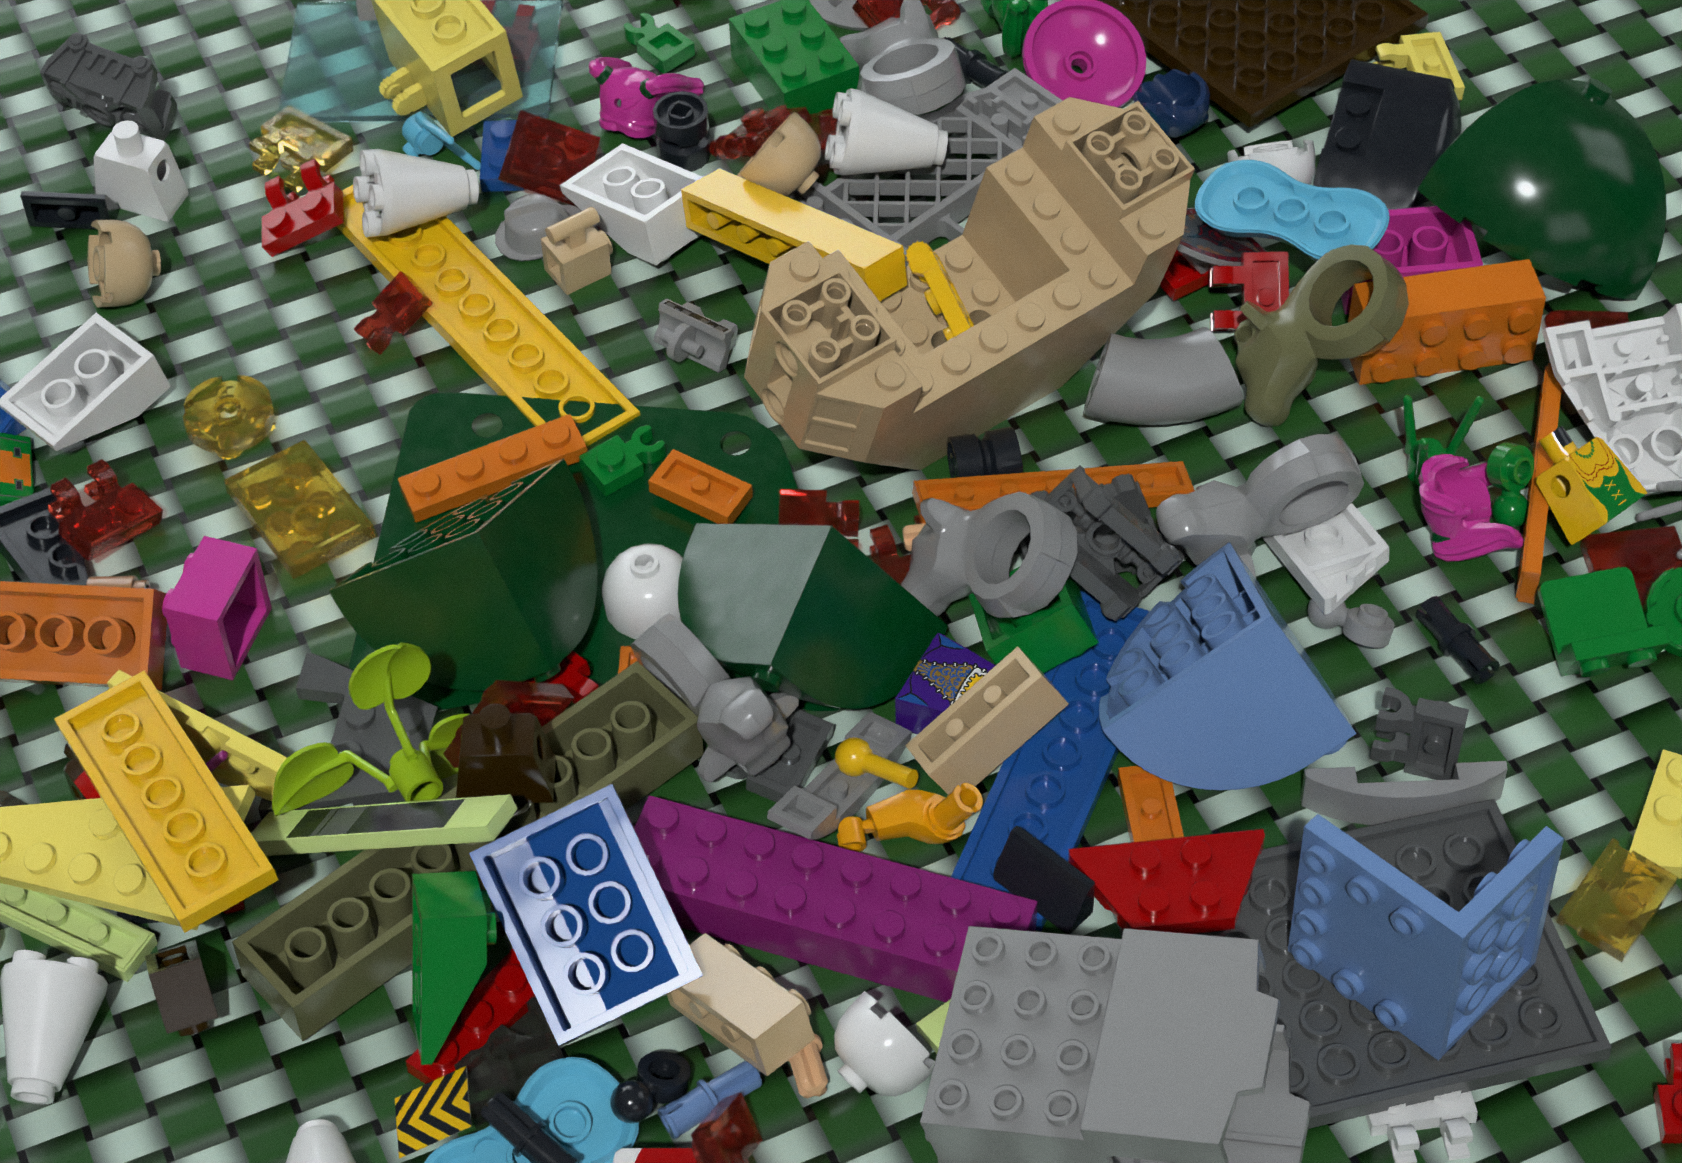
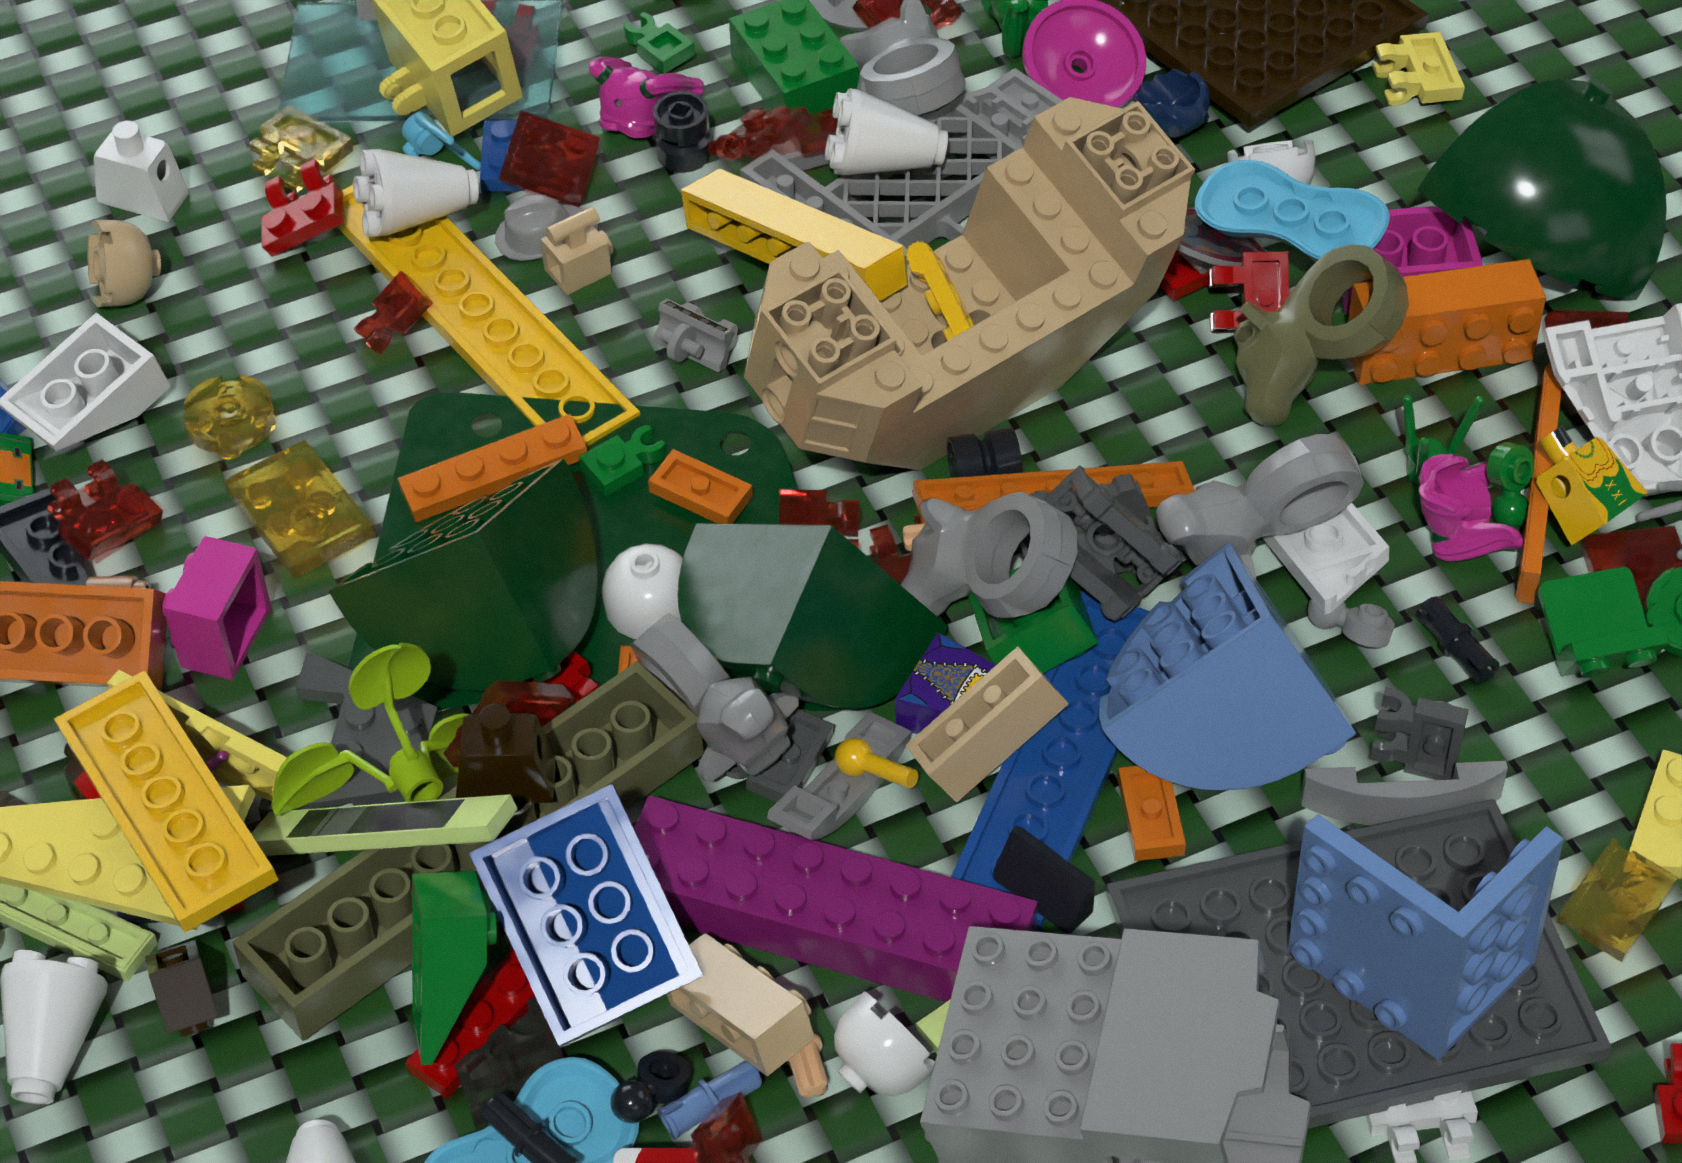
(67, 209): black slope -> none
(109, 86): dark grey piece -> none
(432, 1112): sticker -> none
(636, 201): white slope -> none
(786, 158): tan cylinder -> none
(913, 815): light orange arm -> none
(976, 66): black pin -> none
(1162, 380): light grey brick -> none
(1174, 882): red wing -> none
(1388, 132): black slope -> none

